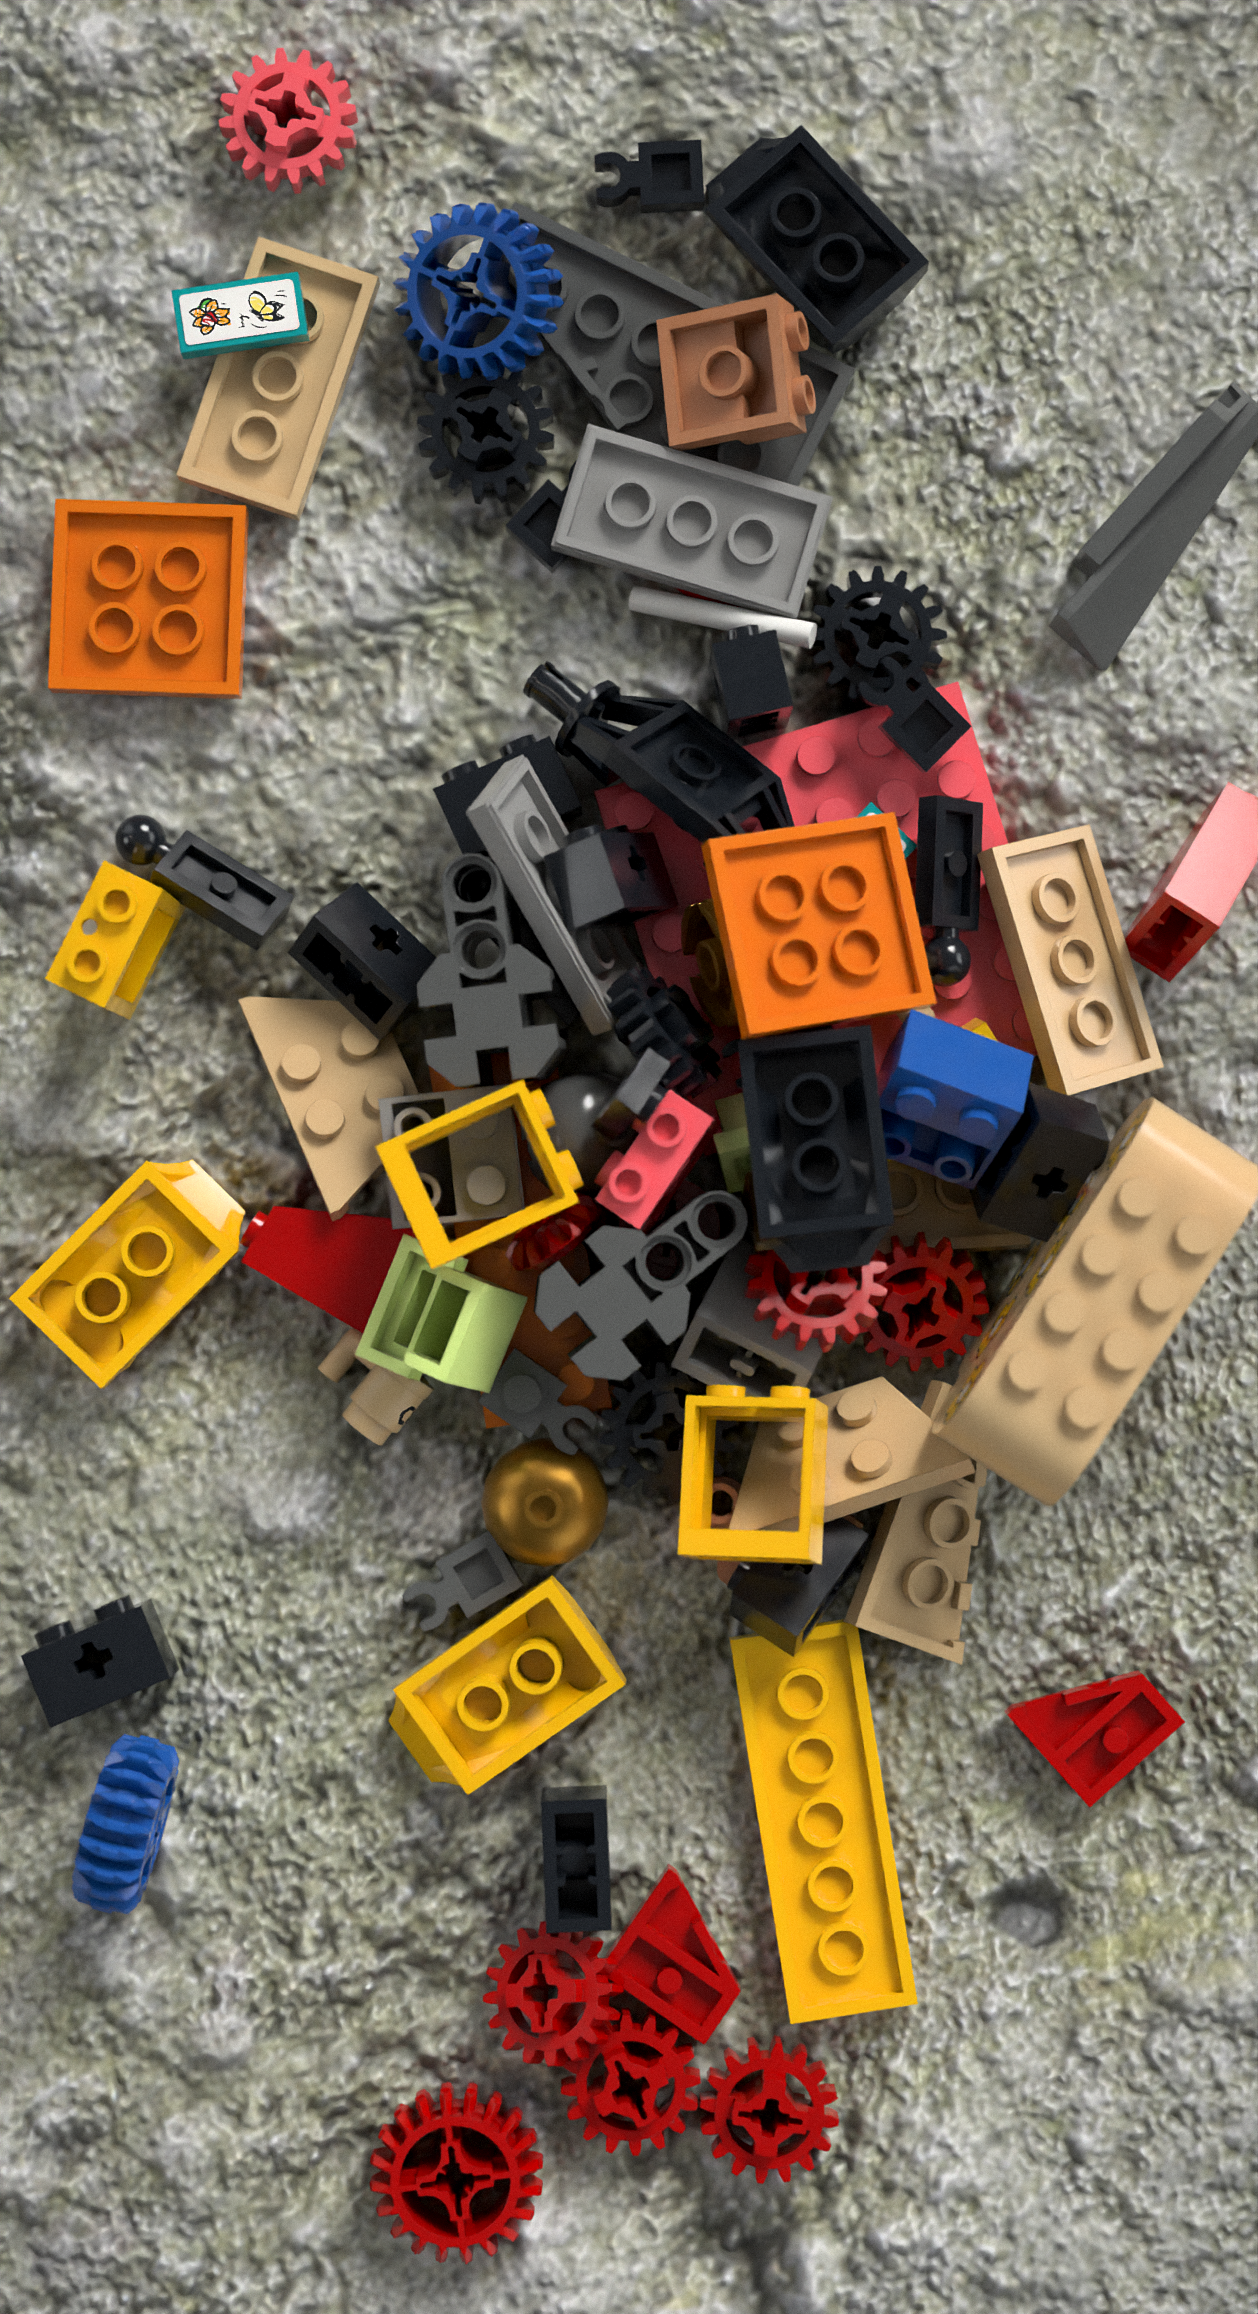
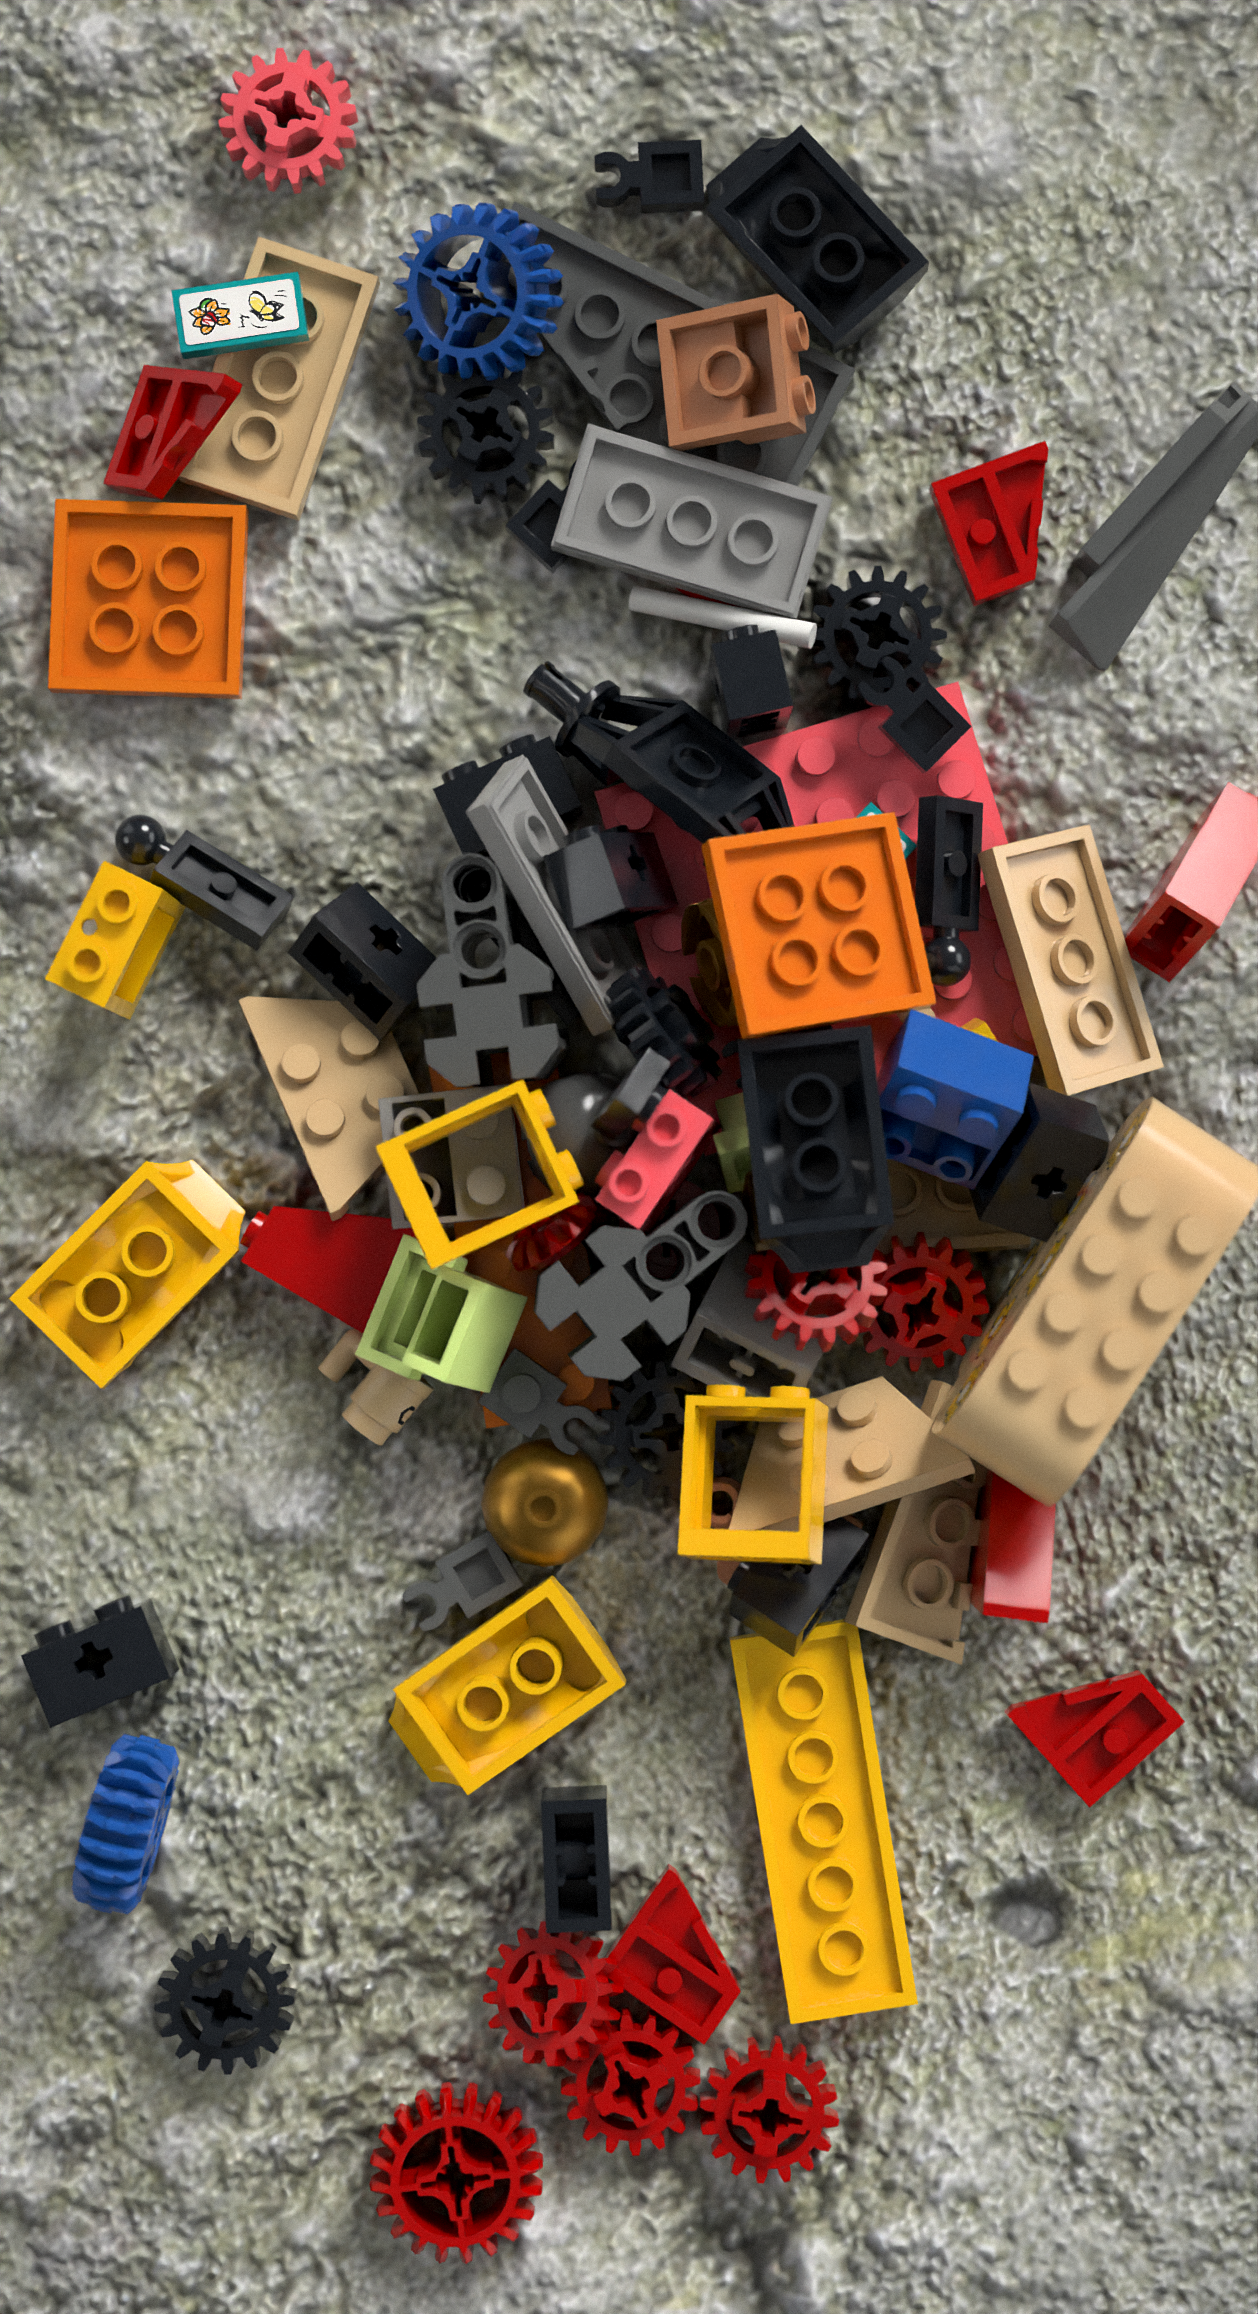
(166, 427): none -> red wing
(202, 1992): none -> black gear
(994, 521): none -> red wing
(1013, 1553): none -> red slope

